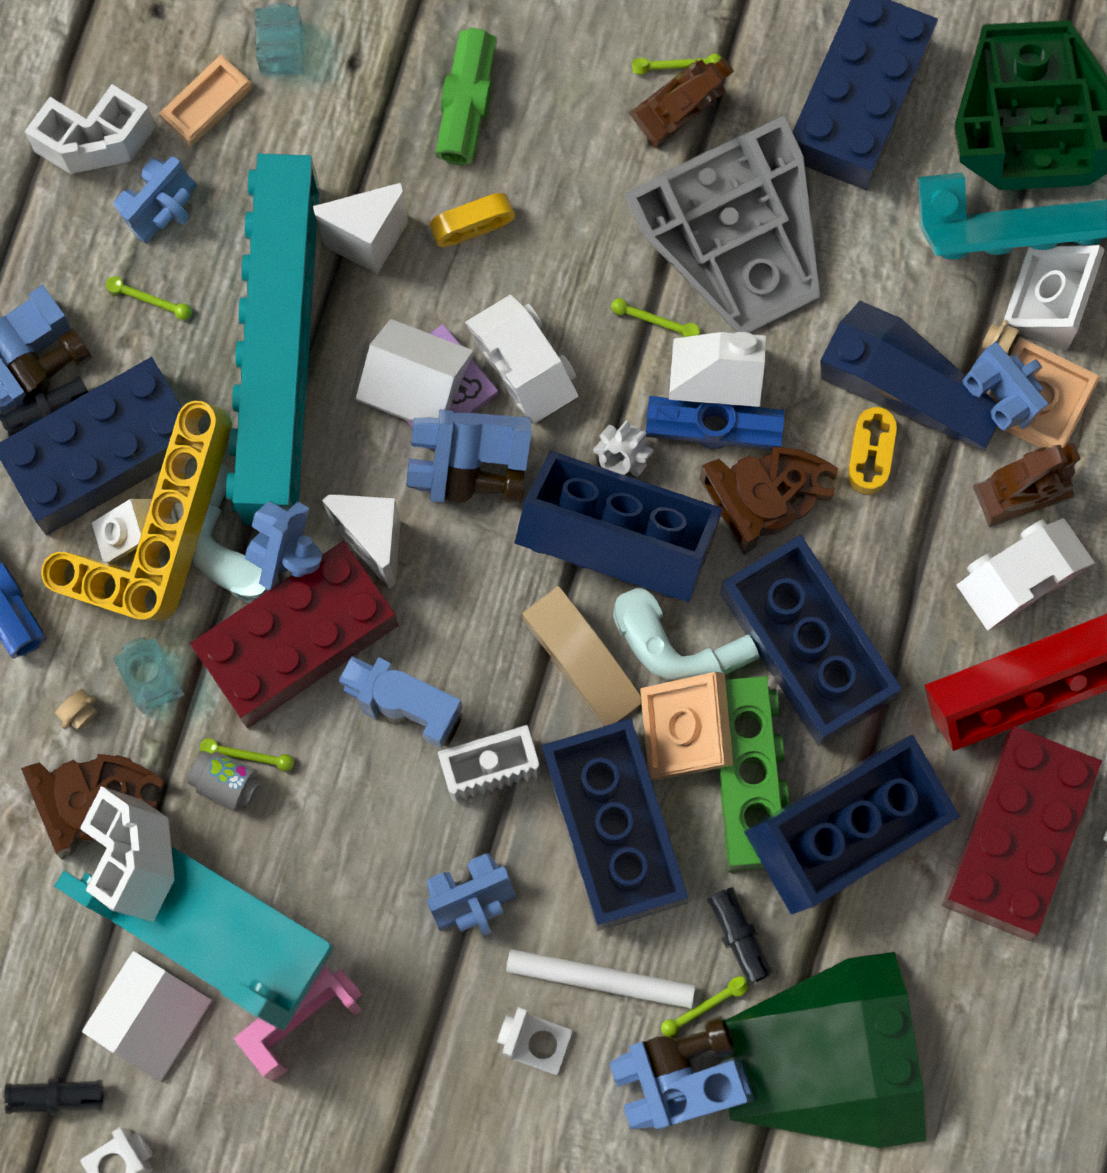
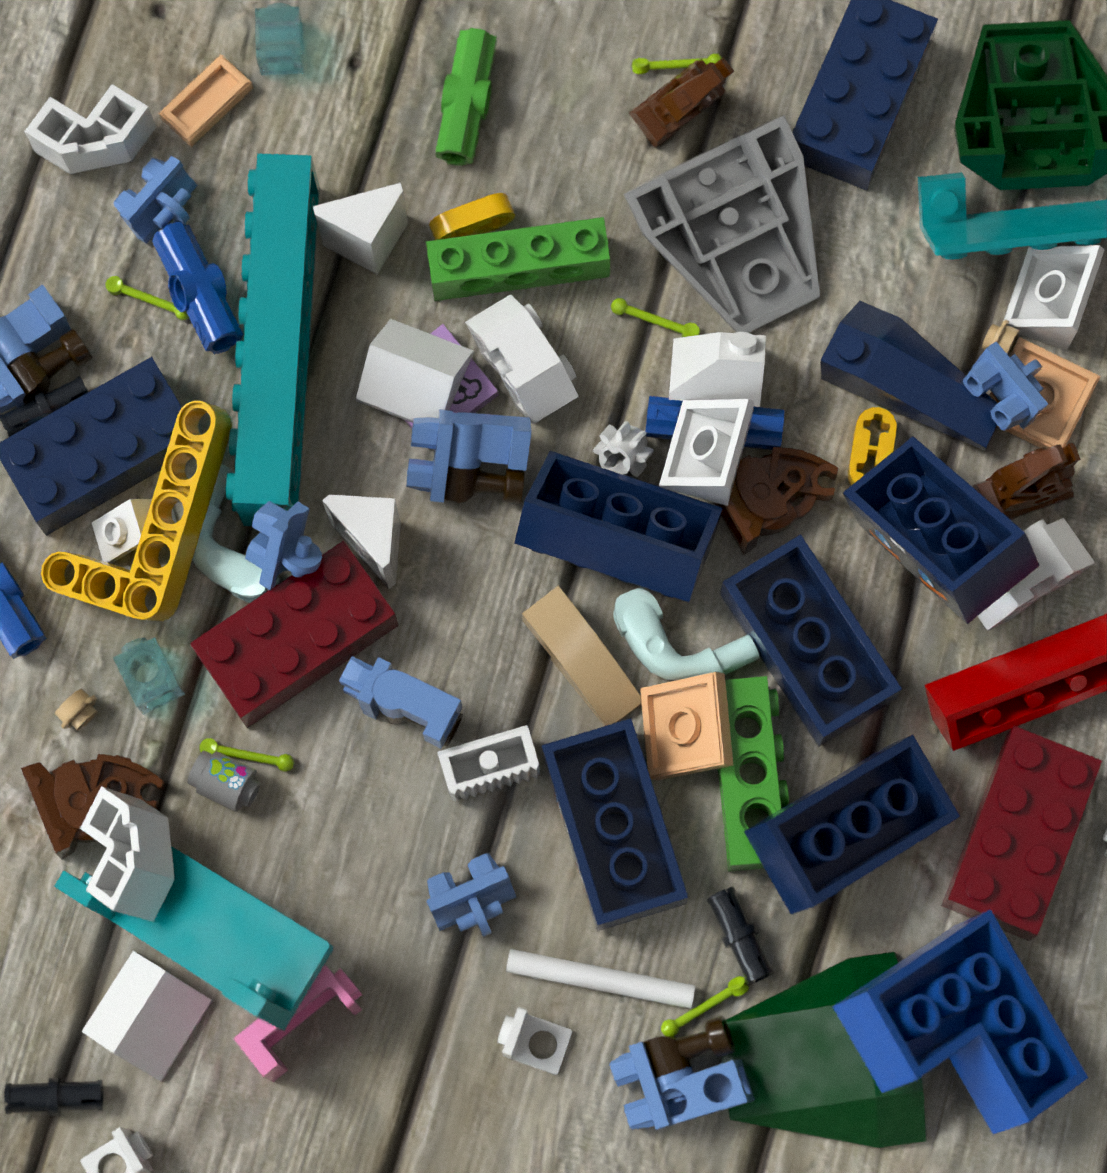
(197, 287): none -> blue piece
(518, 259): none -> bright green brick
(707, 448): none -> white slope
(941, 529): none -> dark blue brick
(968, 1003): none -> blue brick

